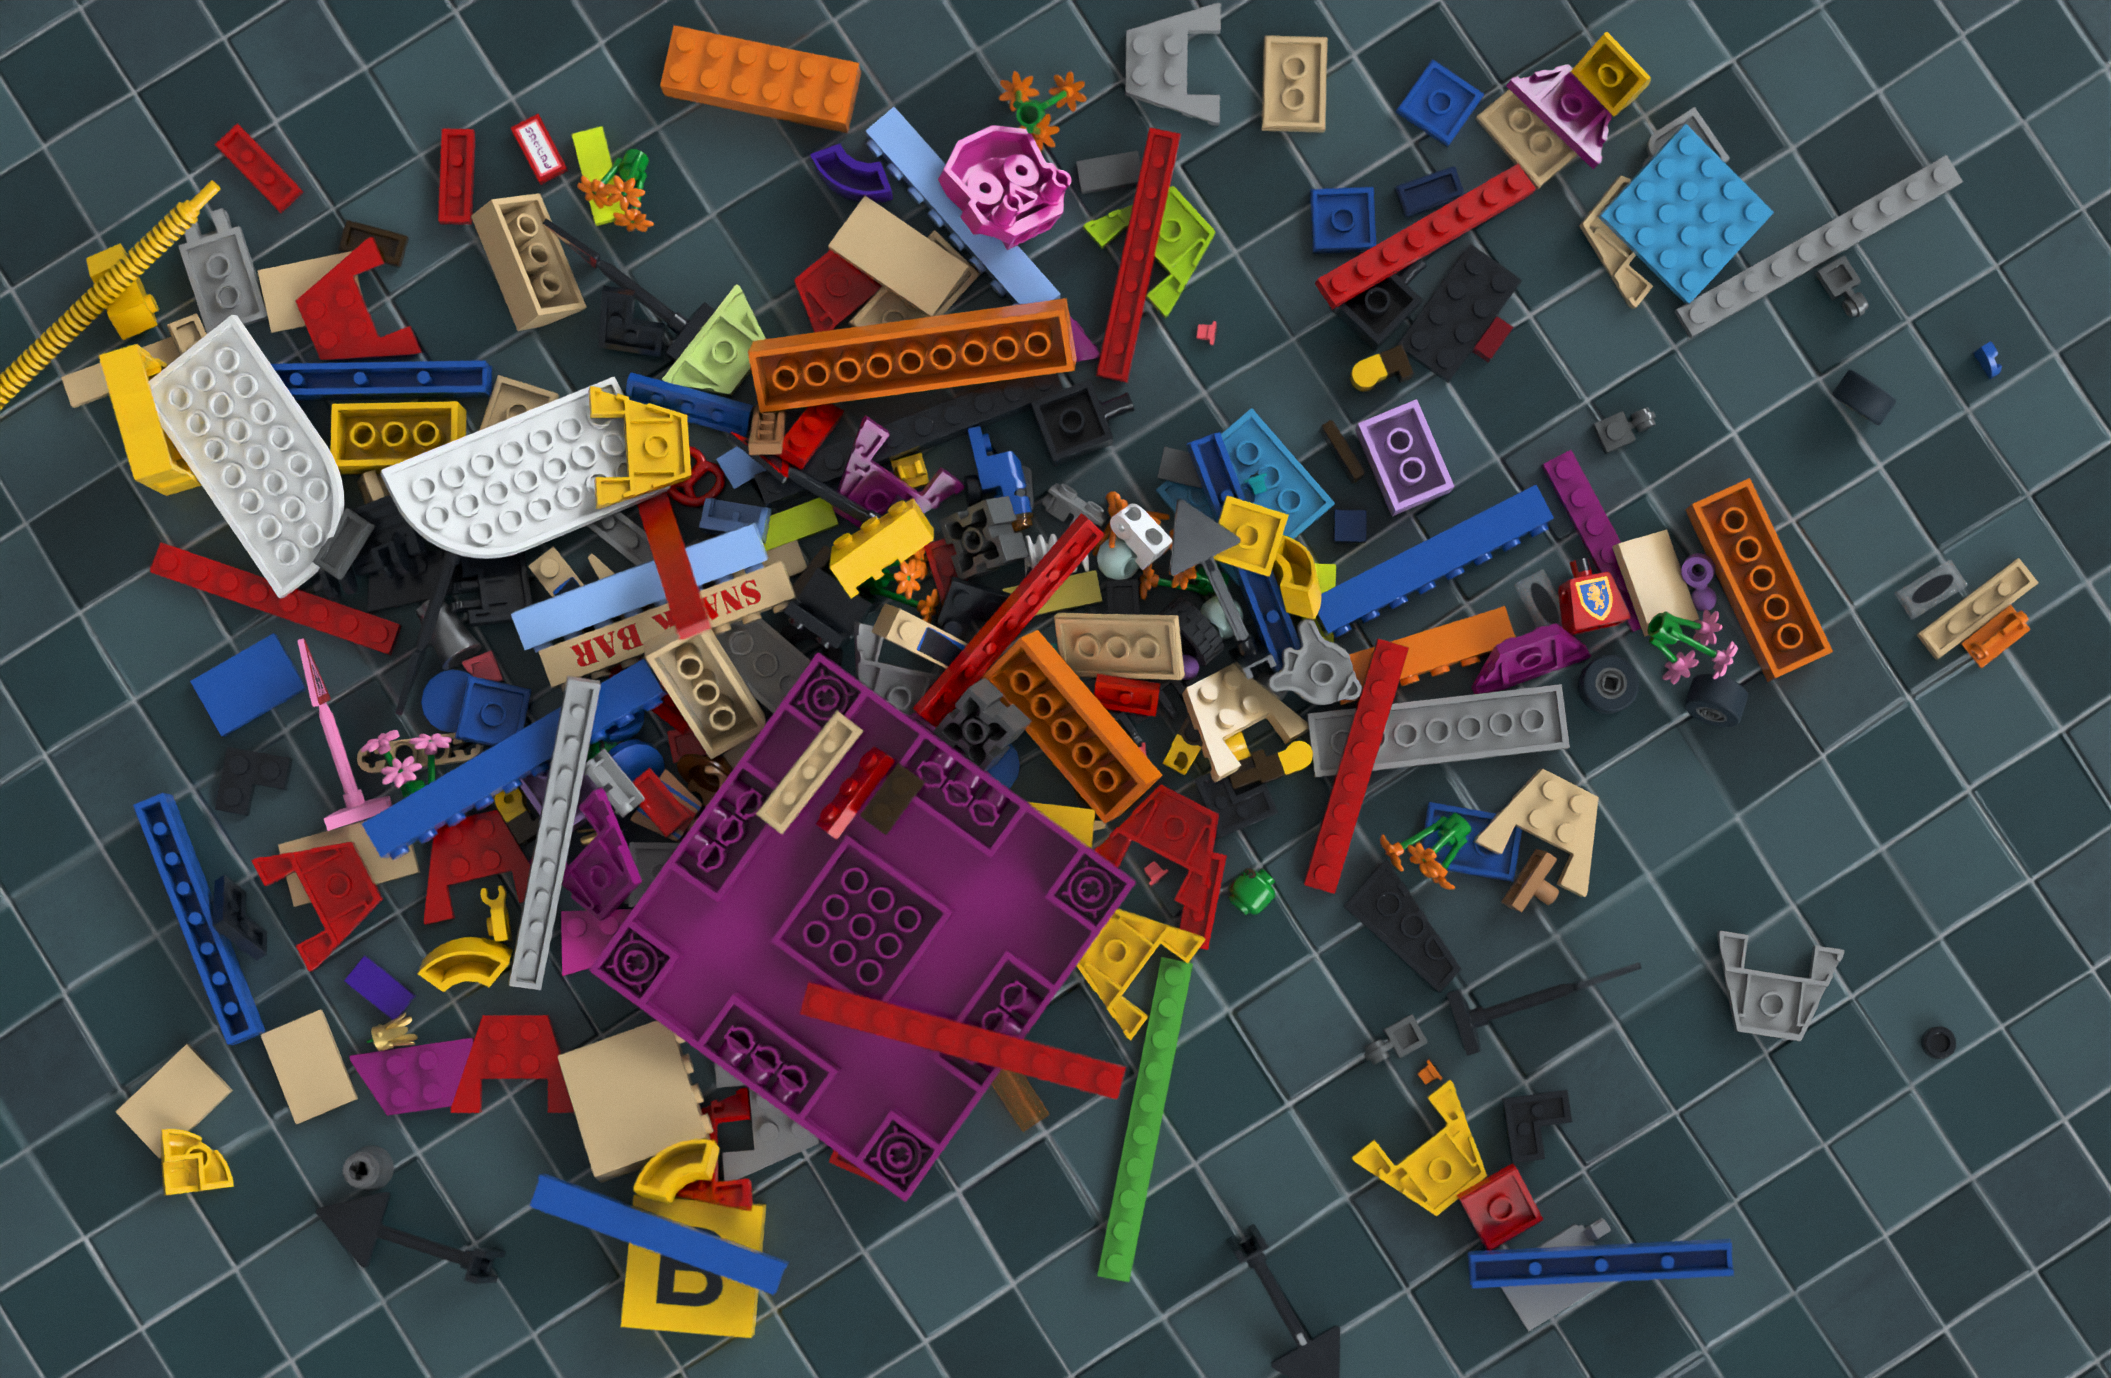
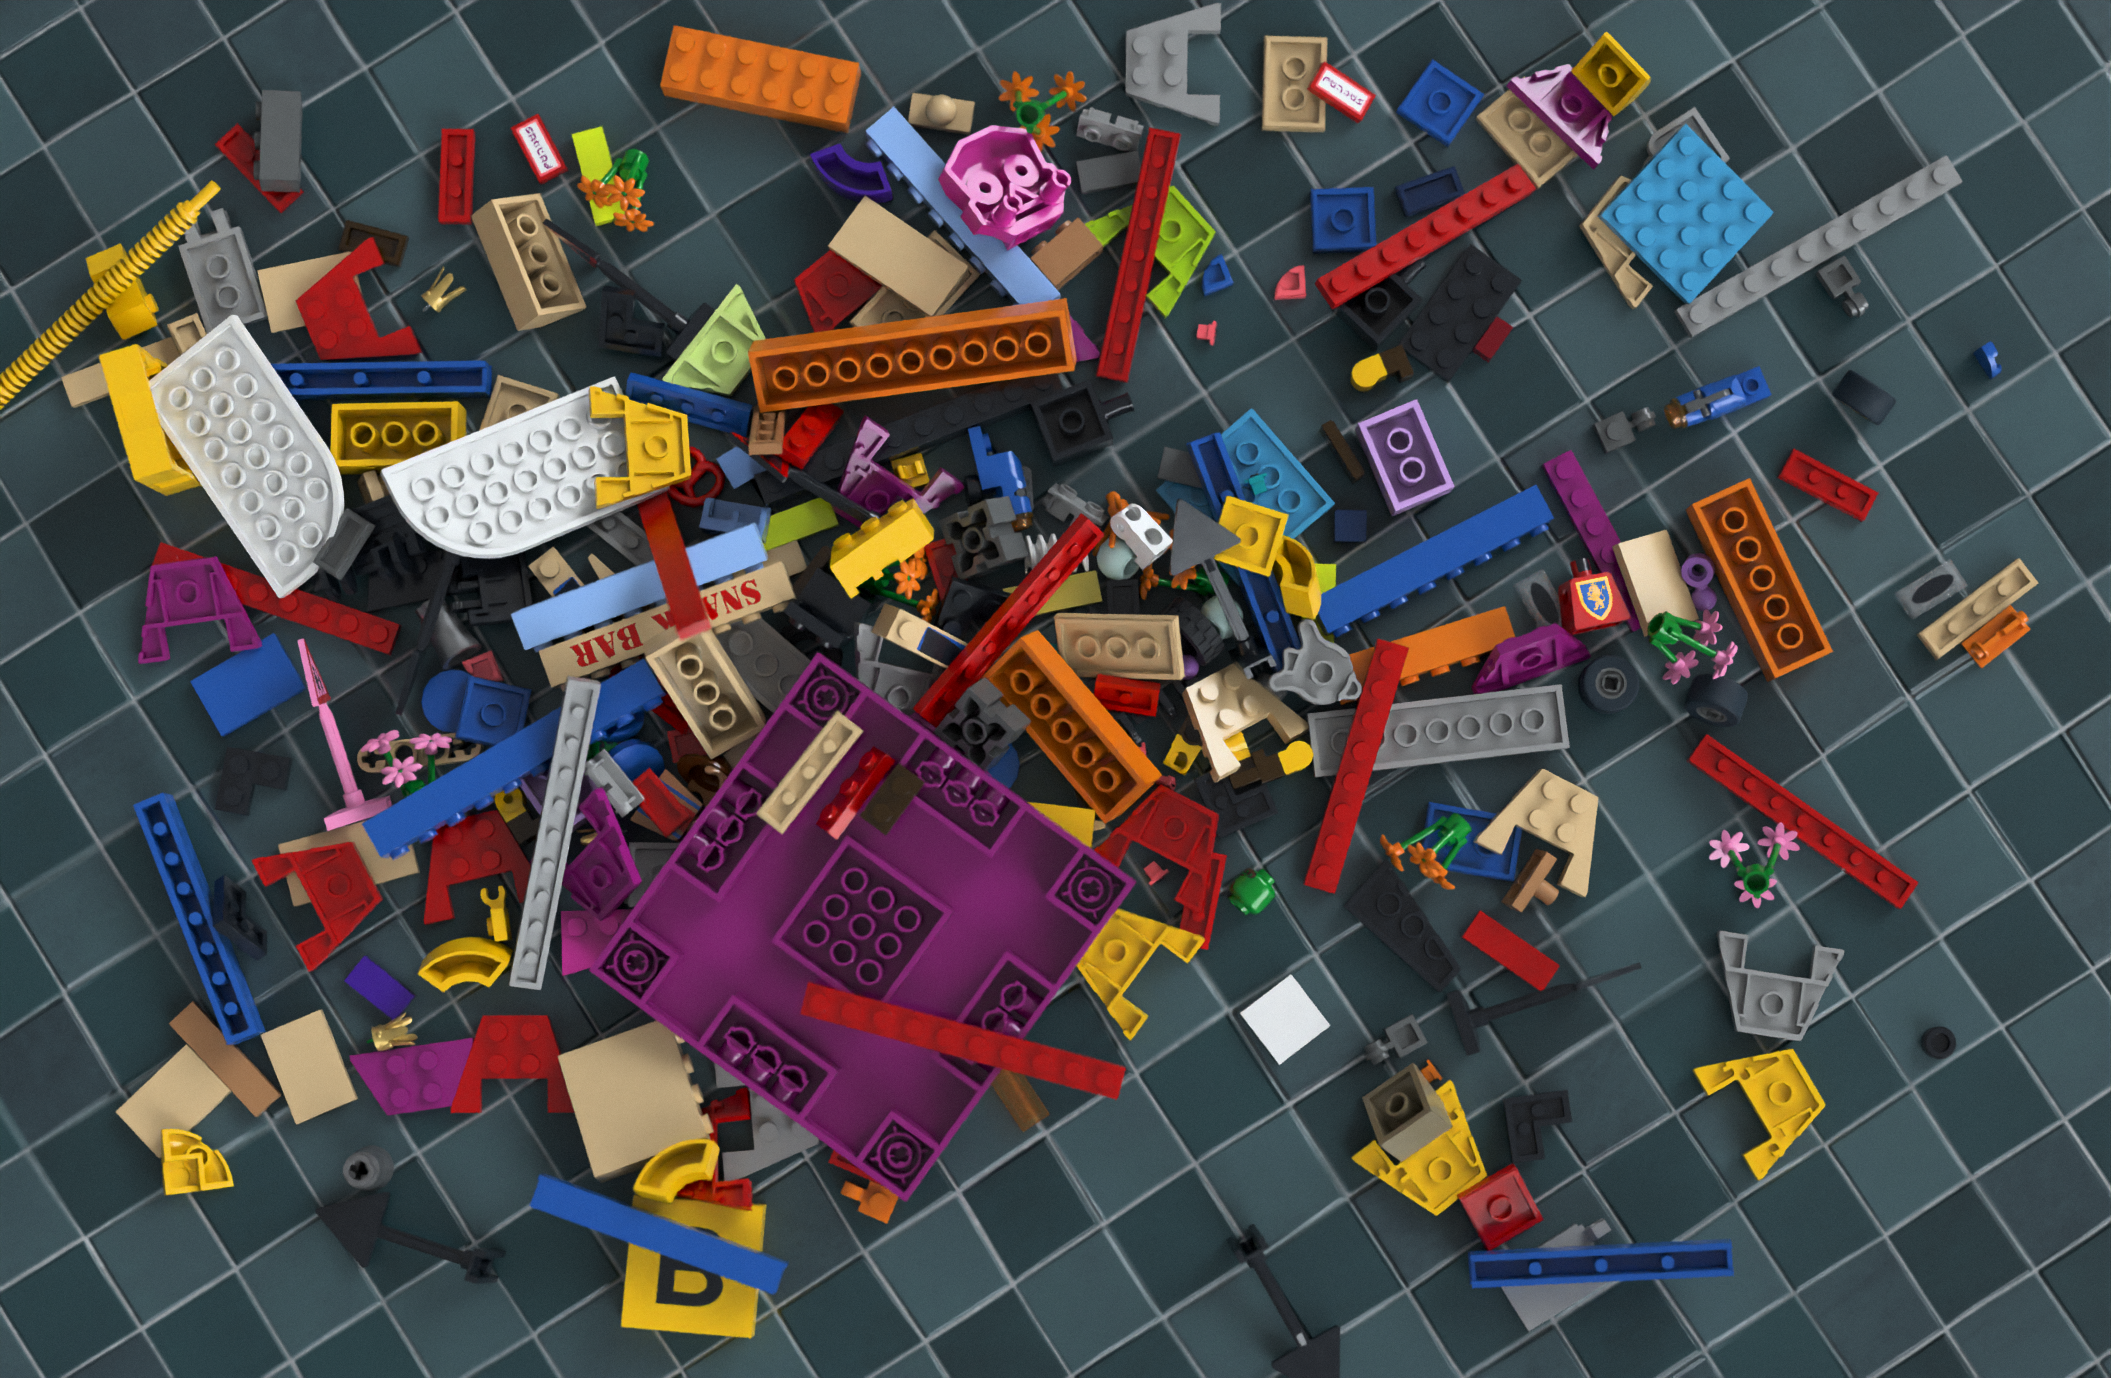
(192, 594): none -> magenta wing
(225, 1060): none -> medium nougat tile
(279, 141): none -> dark grey brick
(434, 294): none -> pearl gold piece
(875, 1200): none -> orange plate
(941, 113): none -> tan tile
(1066, 252): none -> medium nougat brick
(1122, 135): none -> light grey hinge
(1145, 1120): bright green plate -> none
(1169, 782): none -> coral piece
(1216, 276): none -> blue tile
(1285, 1019): none -> white tile
(1291, 285): none -> coral tile
(1341, 92): none -> tile
(1406, 1113): none -> dark tan slope
(1510, 951): none -> red tile
(1717, 399): none -> blue plate
(1754, 876): none -> bright pink plant
(1777, 1092): none -> yellow wing
(1797, 816): none -> red plate
(1827, 485): none -> red tile

